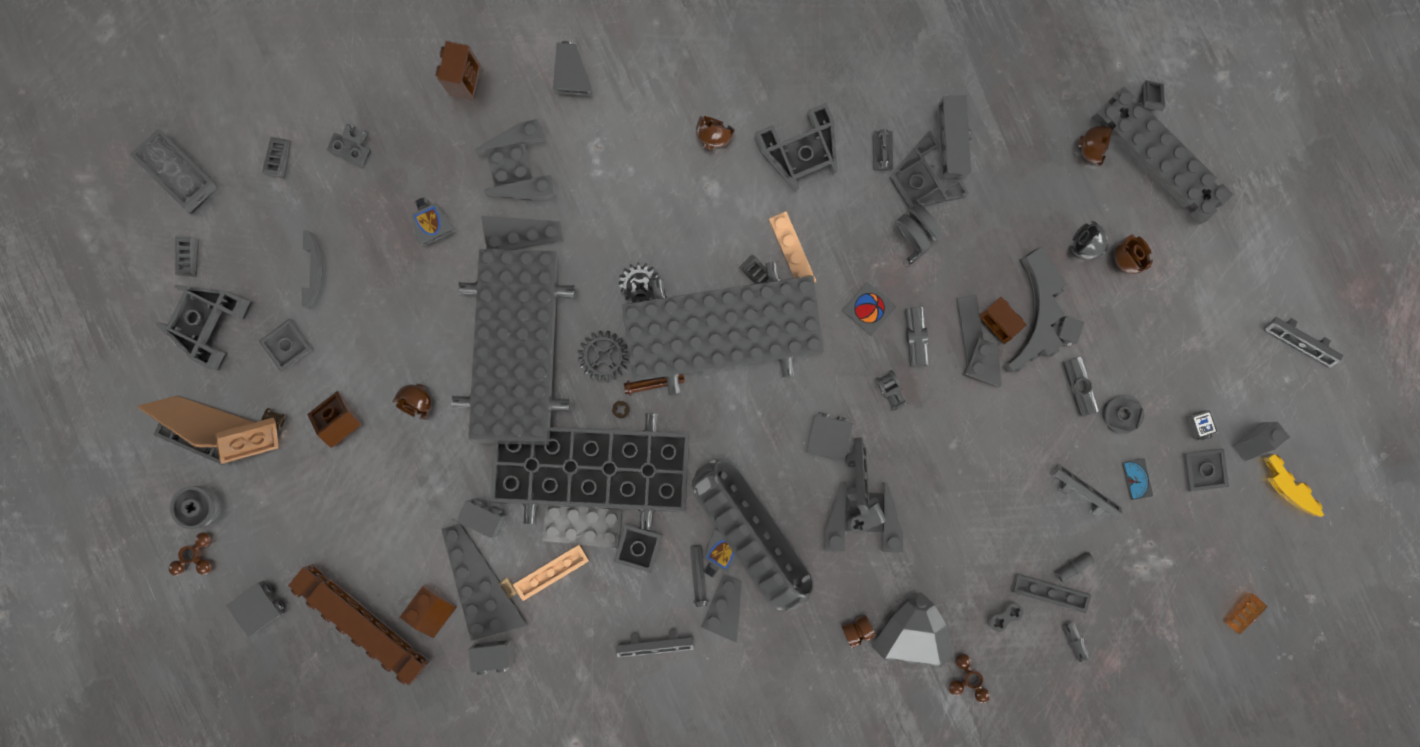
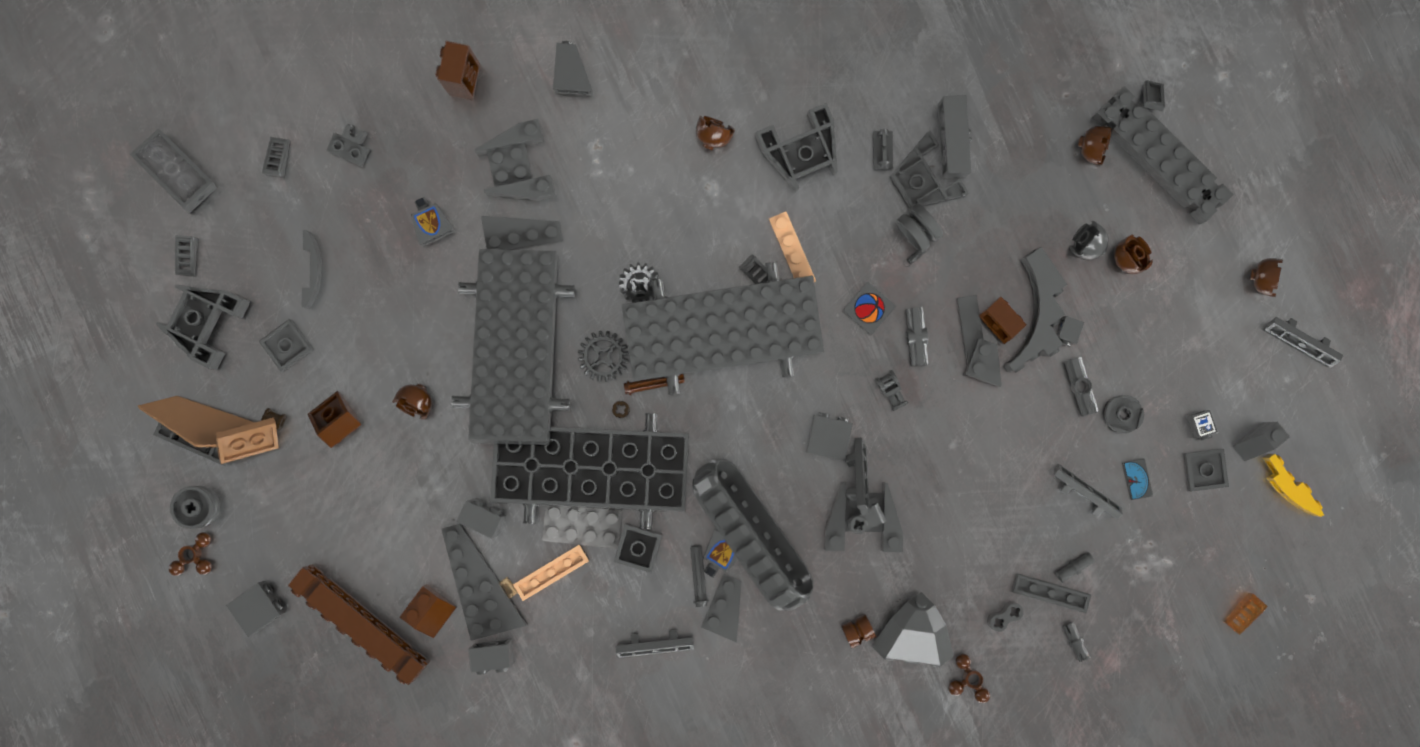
(1266, 276): none -> reddish brown cylinder

